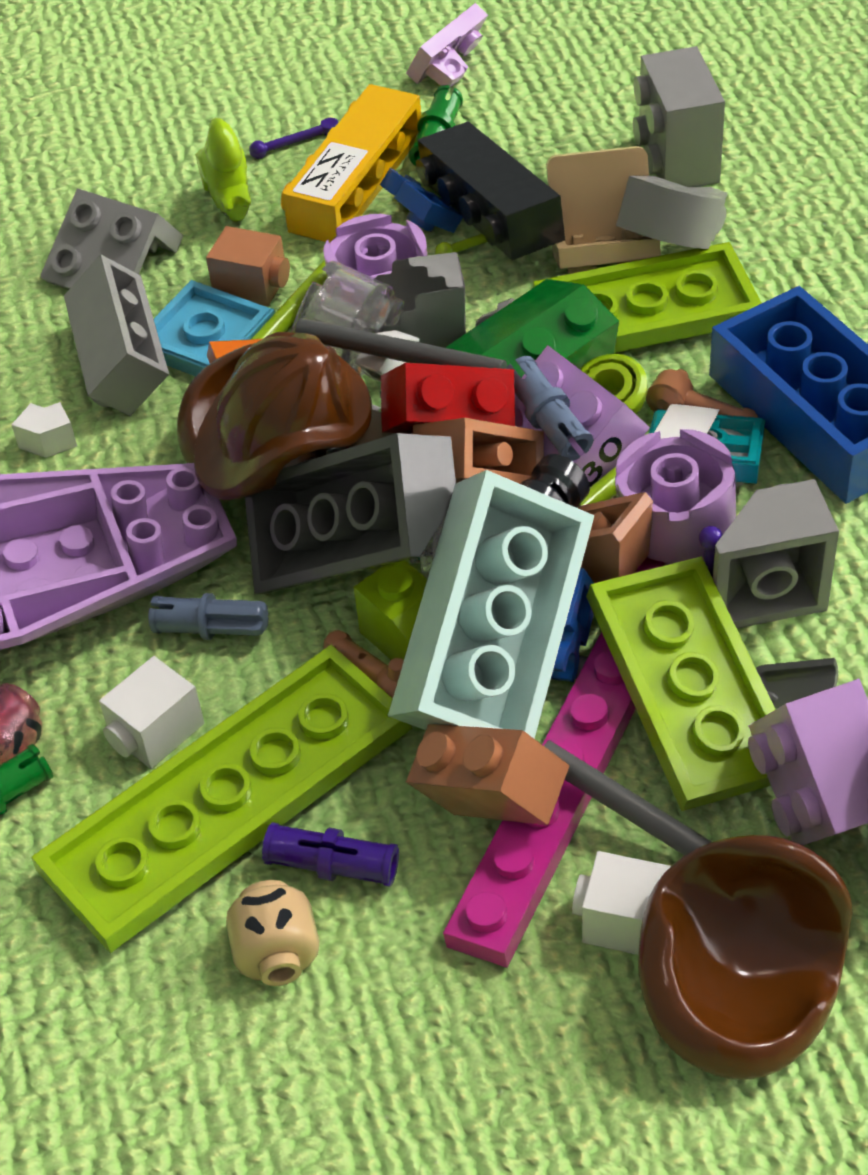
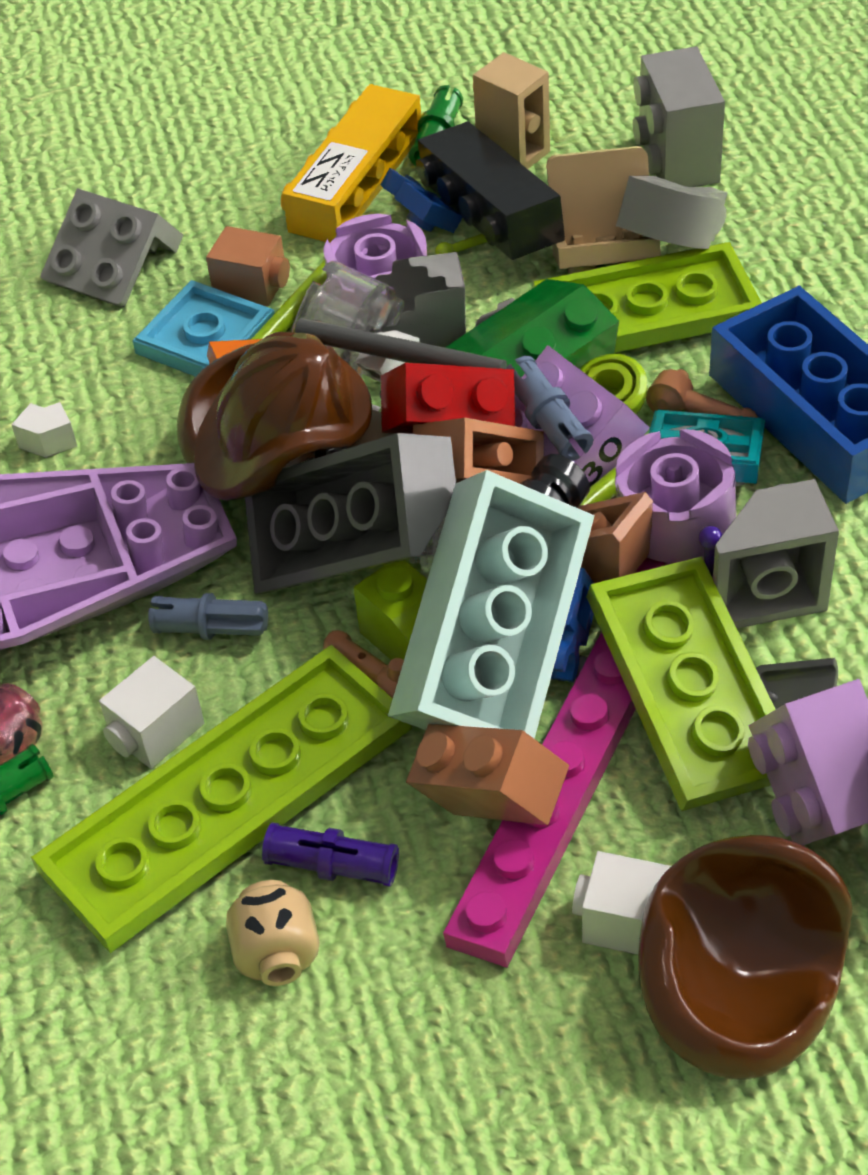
(115, 336): light grey brick -> none
(224, 170): lime animal -> none
(259, 149): dark purple hinge -> none
(440, 56): lavender hinge -> none
(514, 107): none -> tan brick
(628, 804): dark grey bar -> none
(686, 417): white sticker -> none

